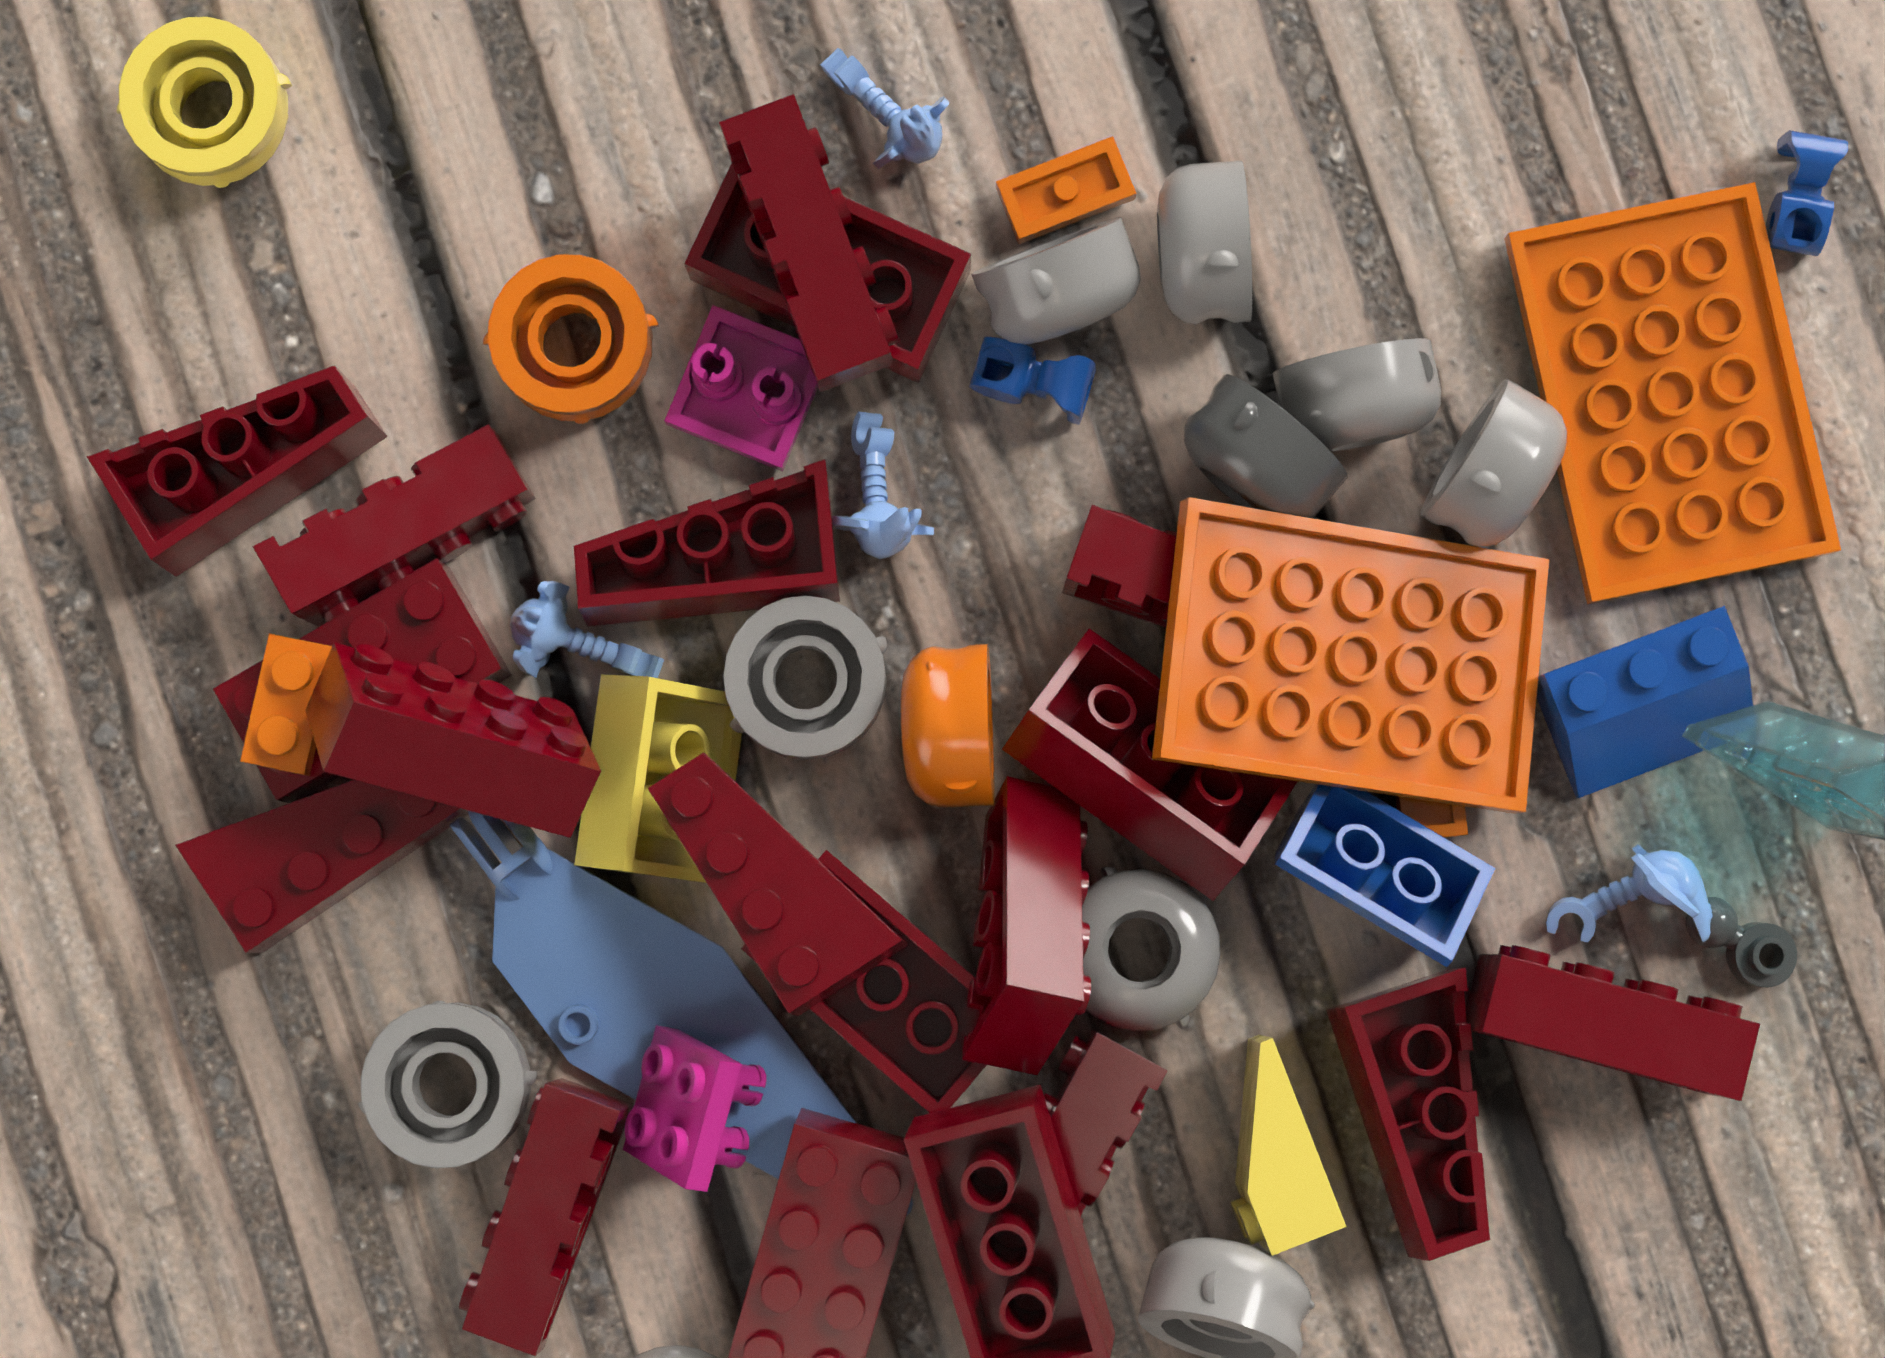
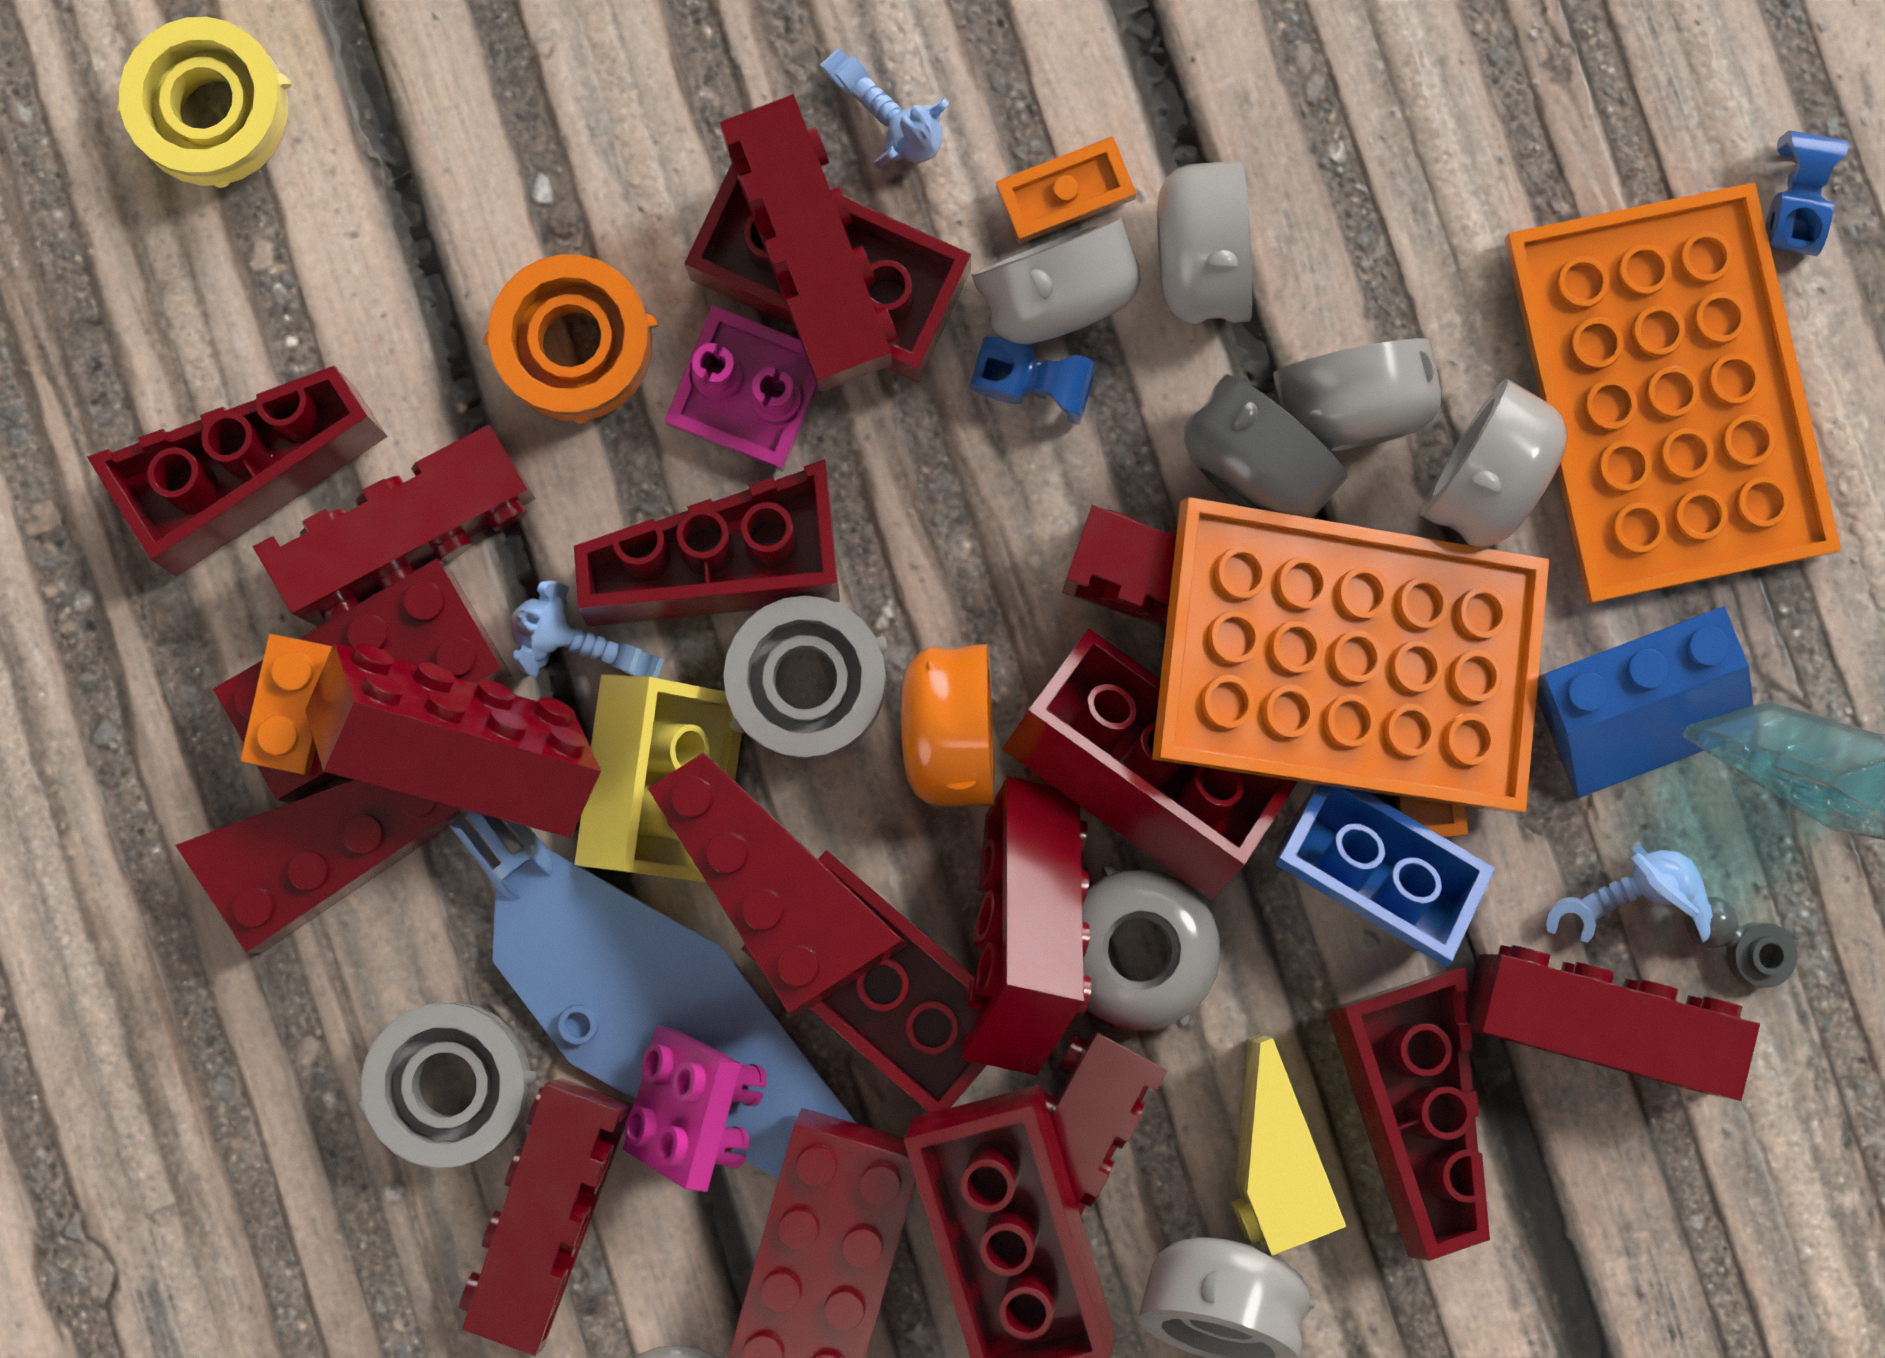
(879, 525): light blue piece -> none

